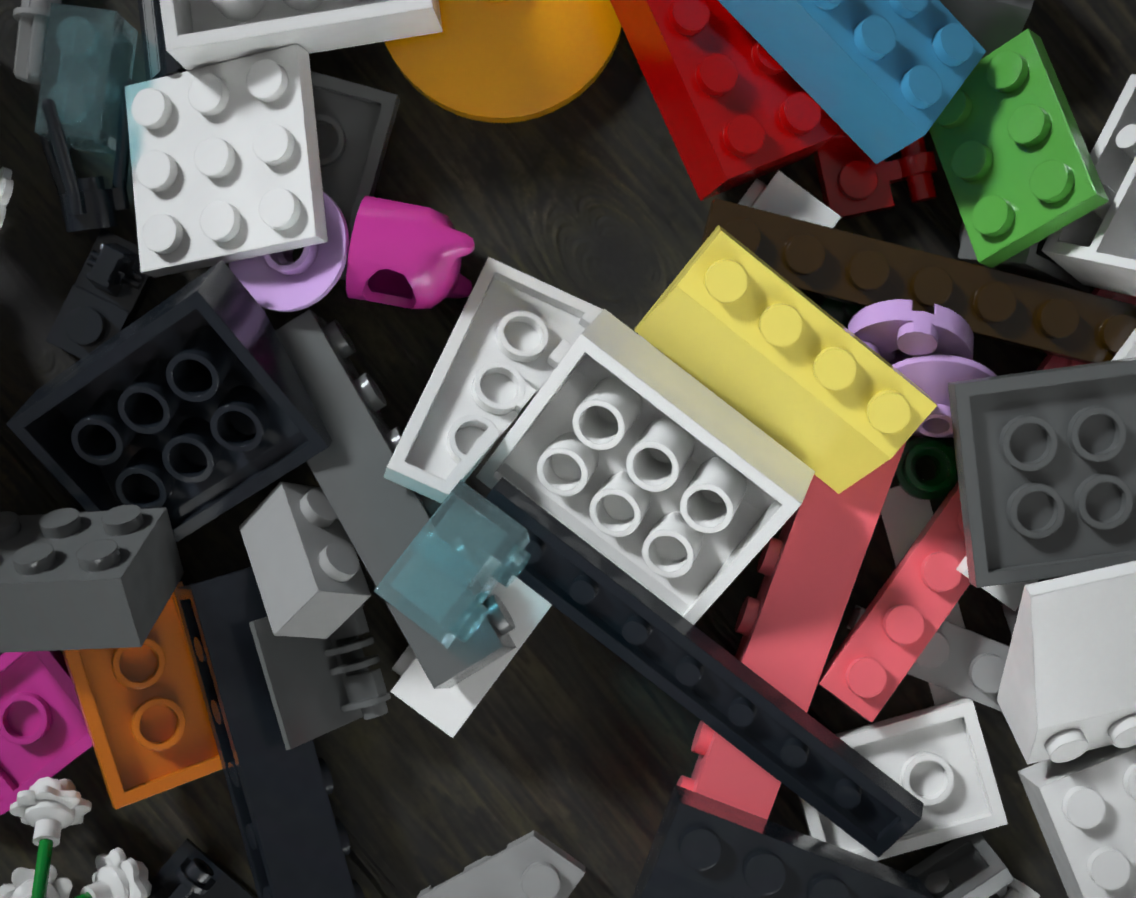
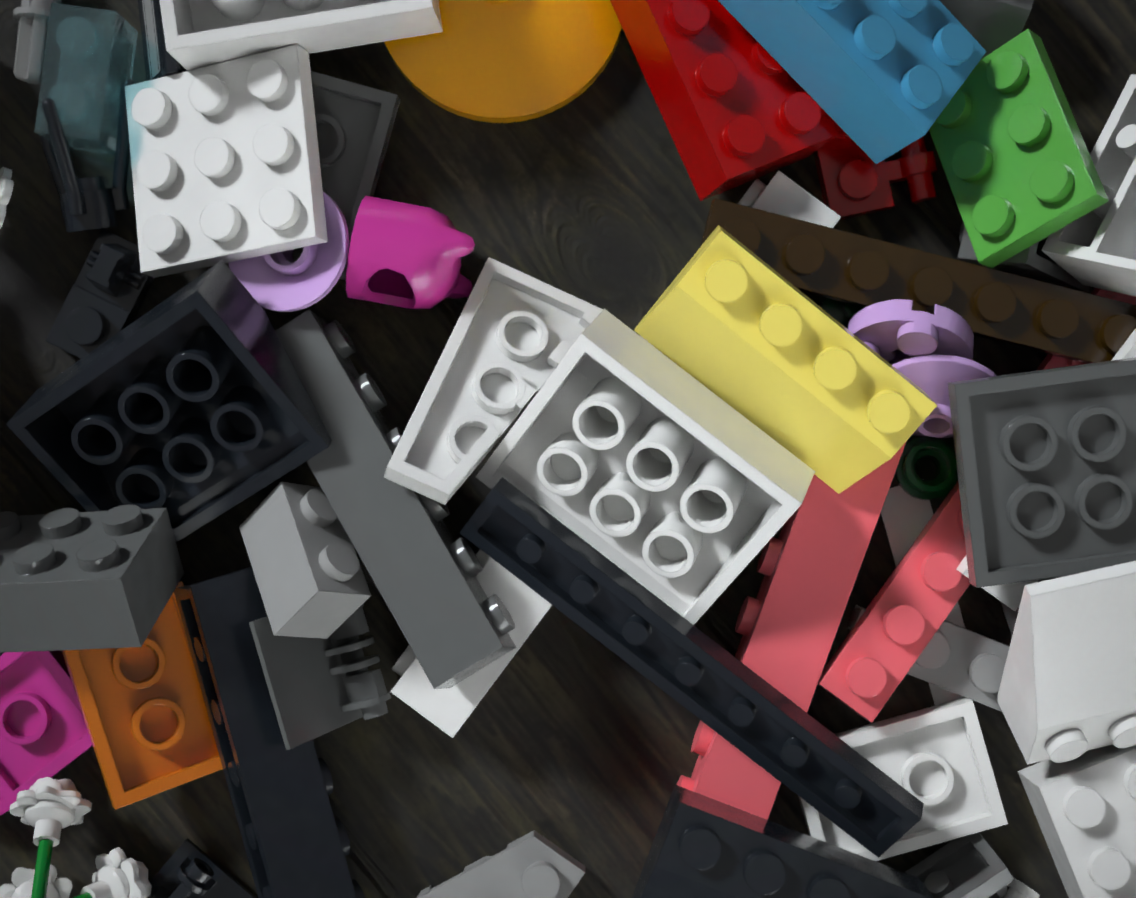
(456, 566): clear light blue brick -> none

